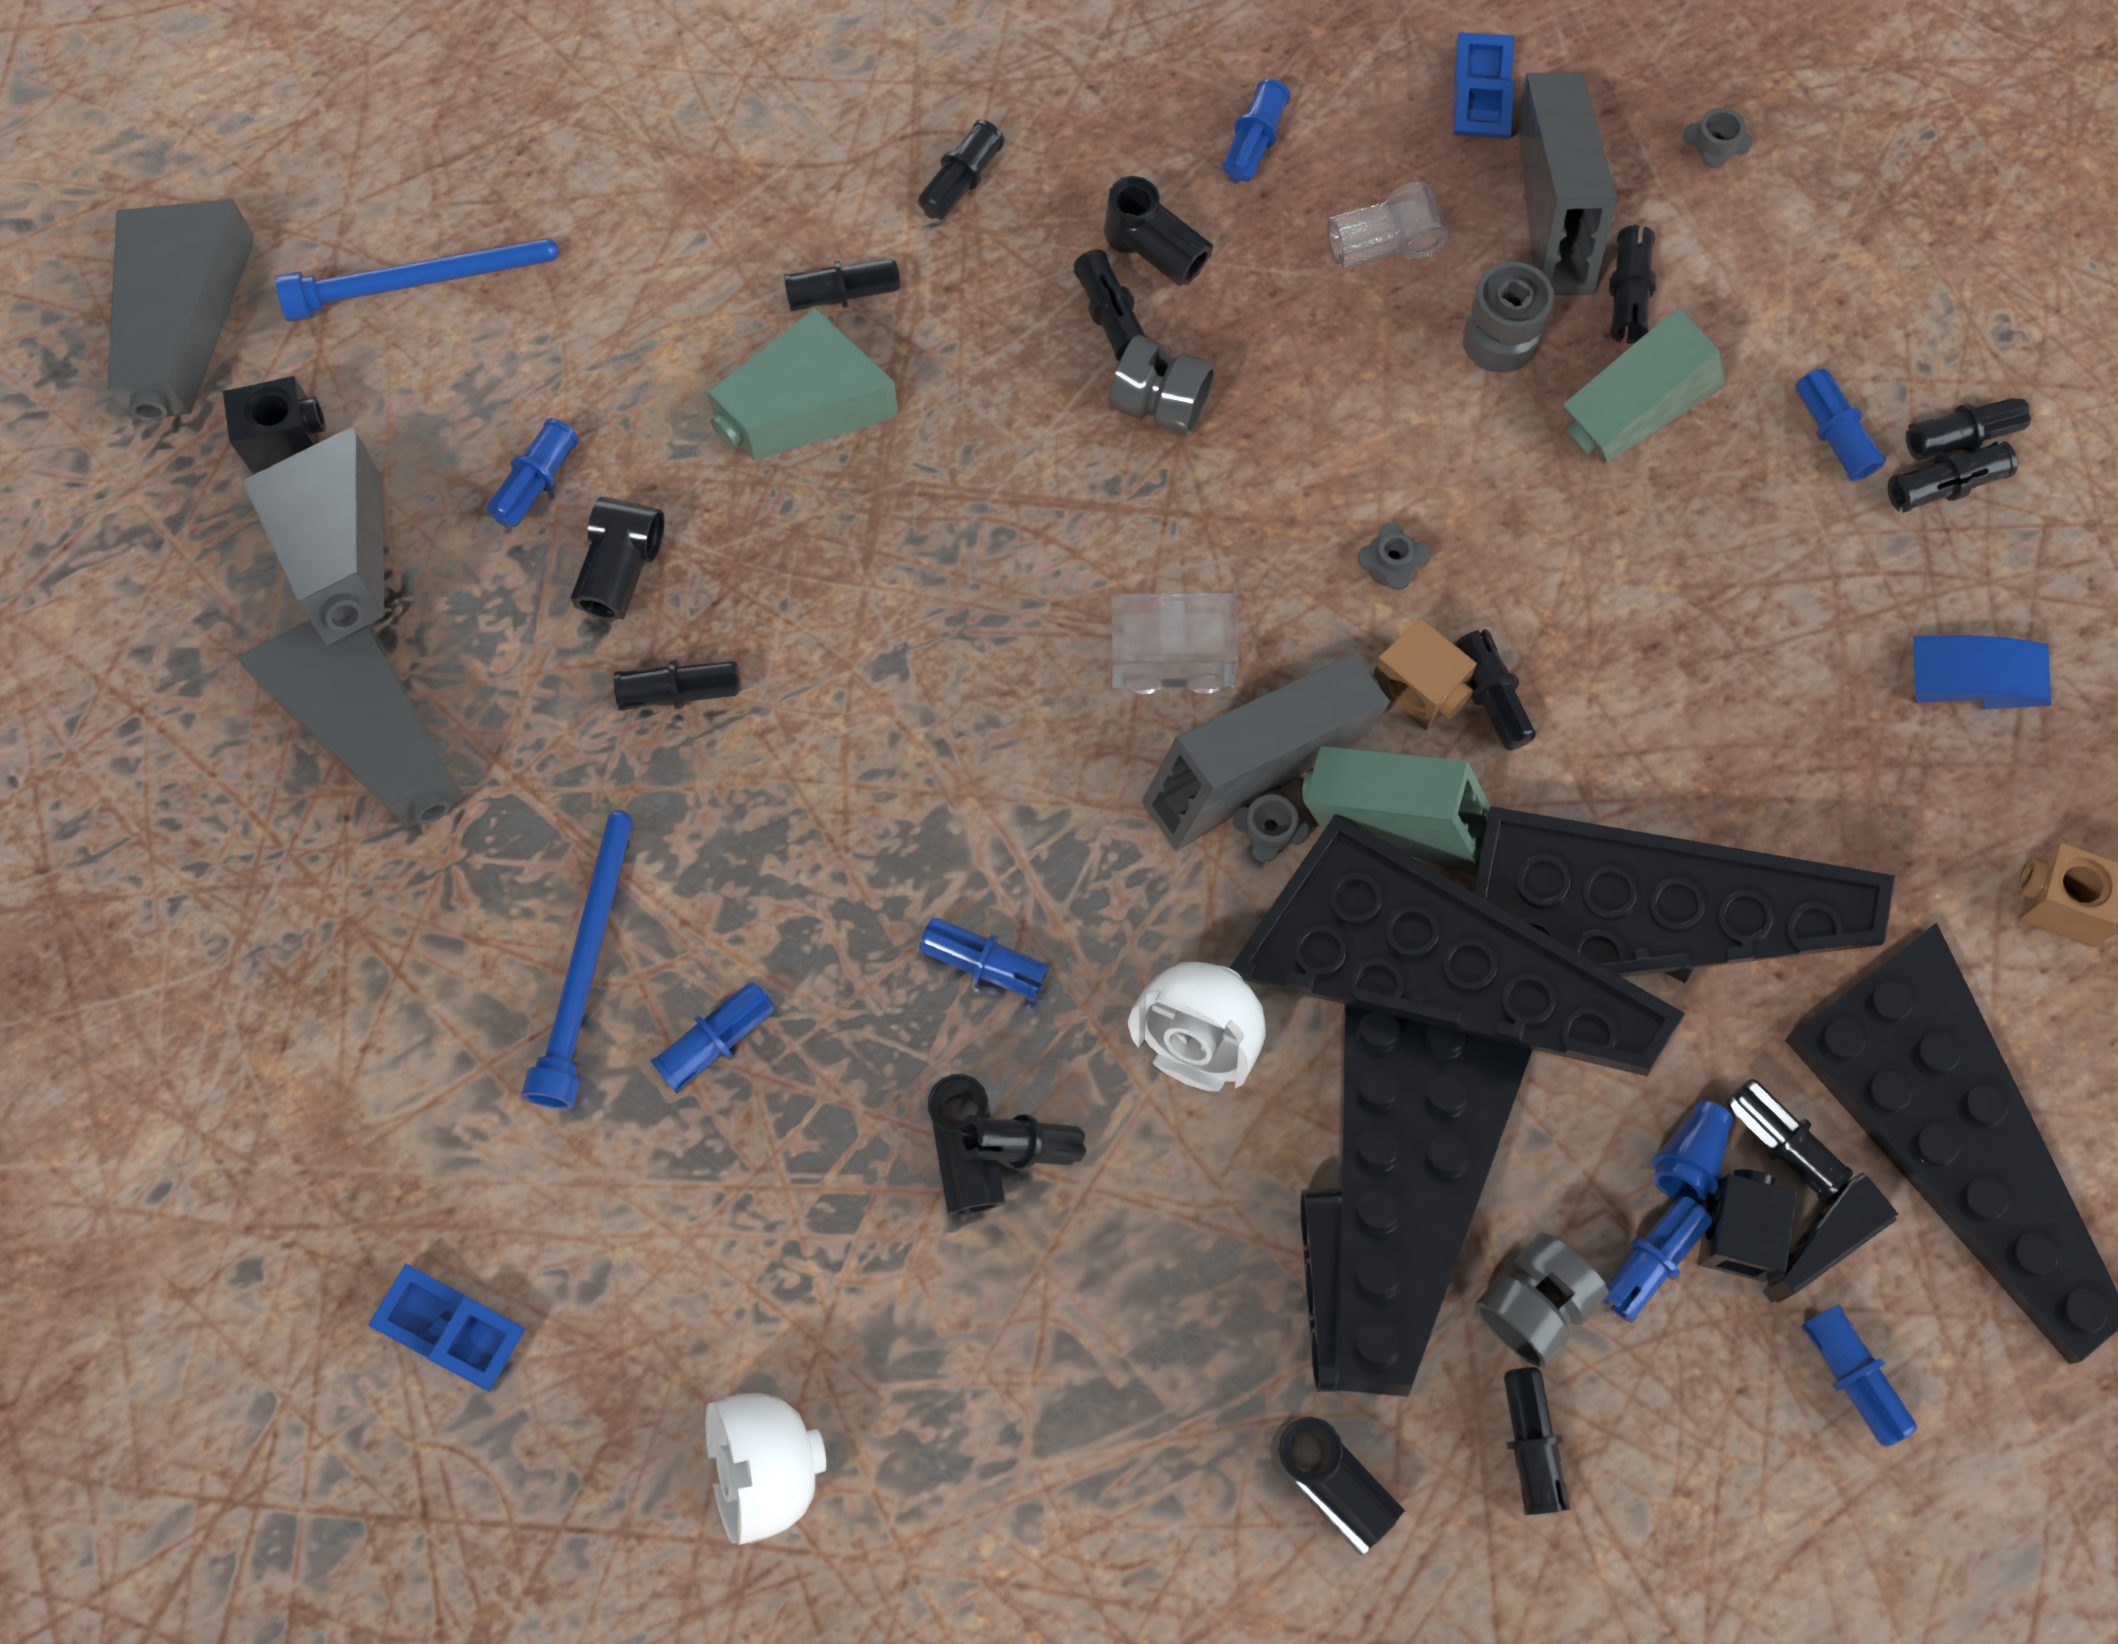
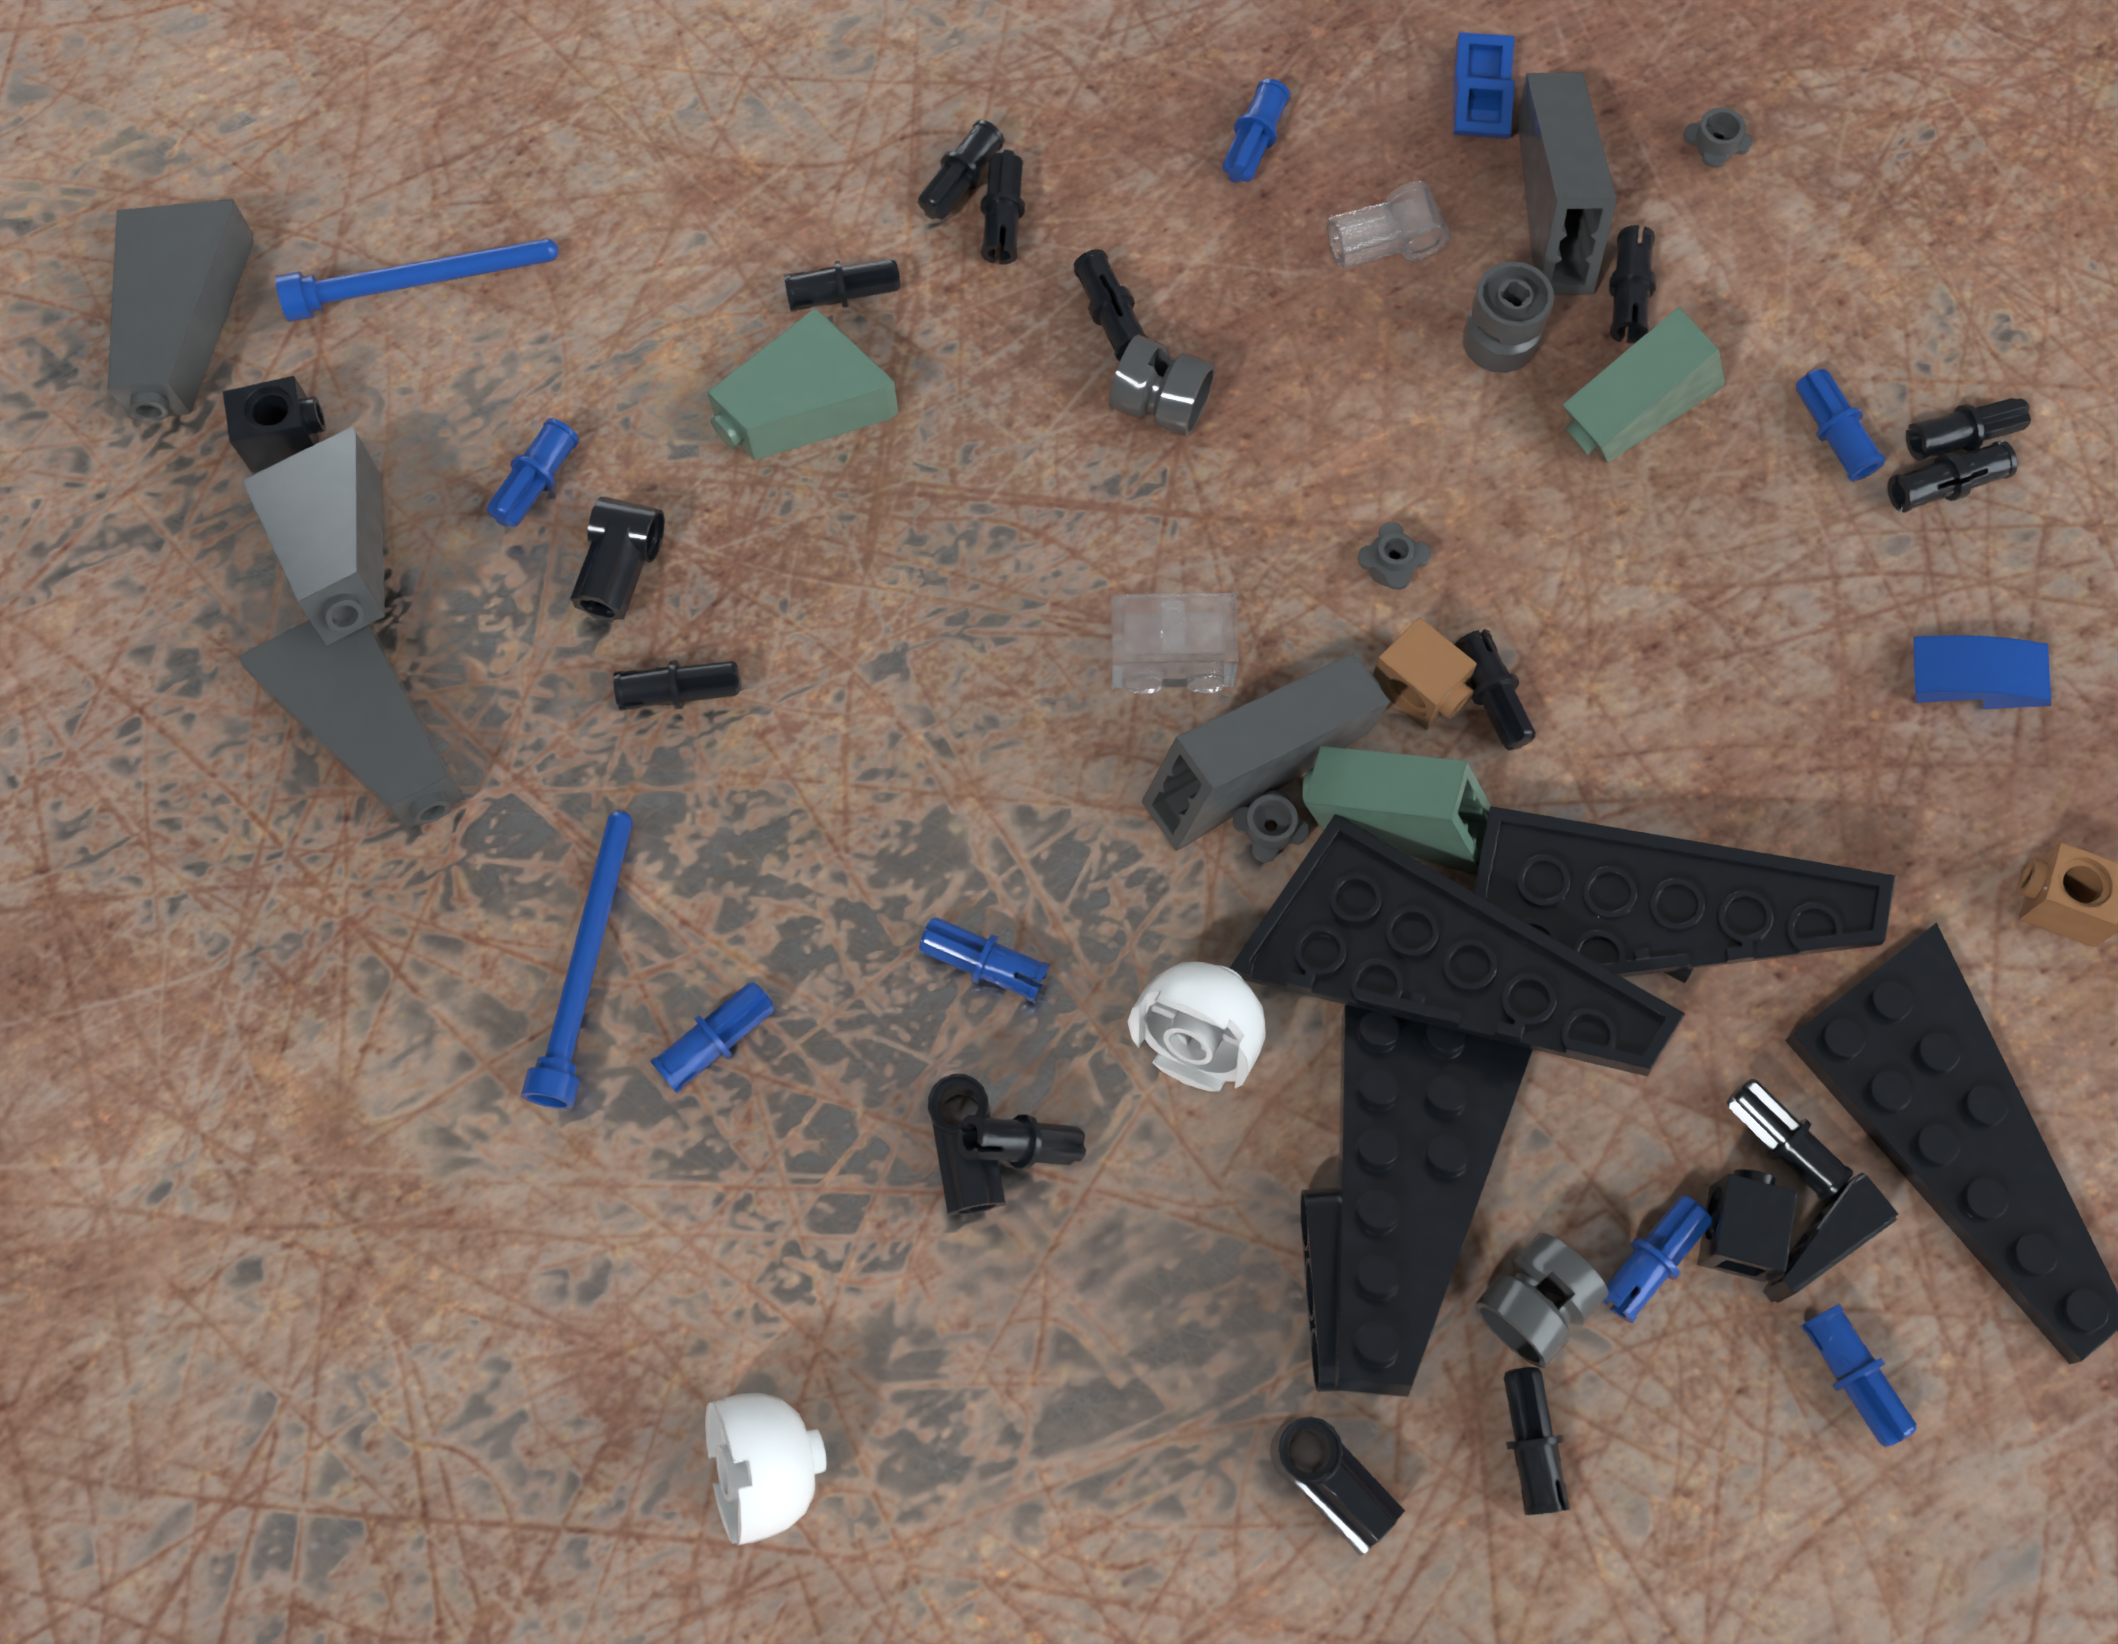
(447, 1327): blue slope -> none
(1002, 207): none -> black axle
(1154, 231): black piece -> none
(1694, 1154): blue cone -> none

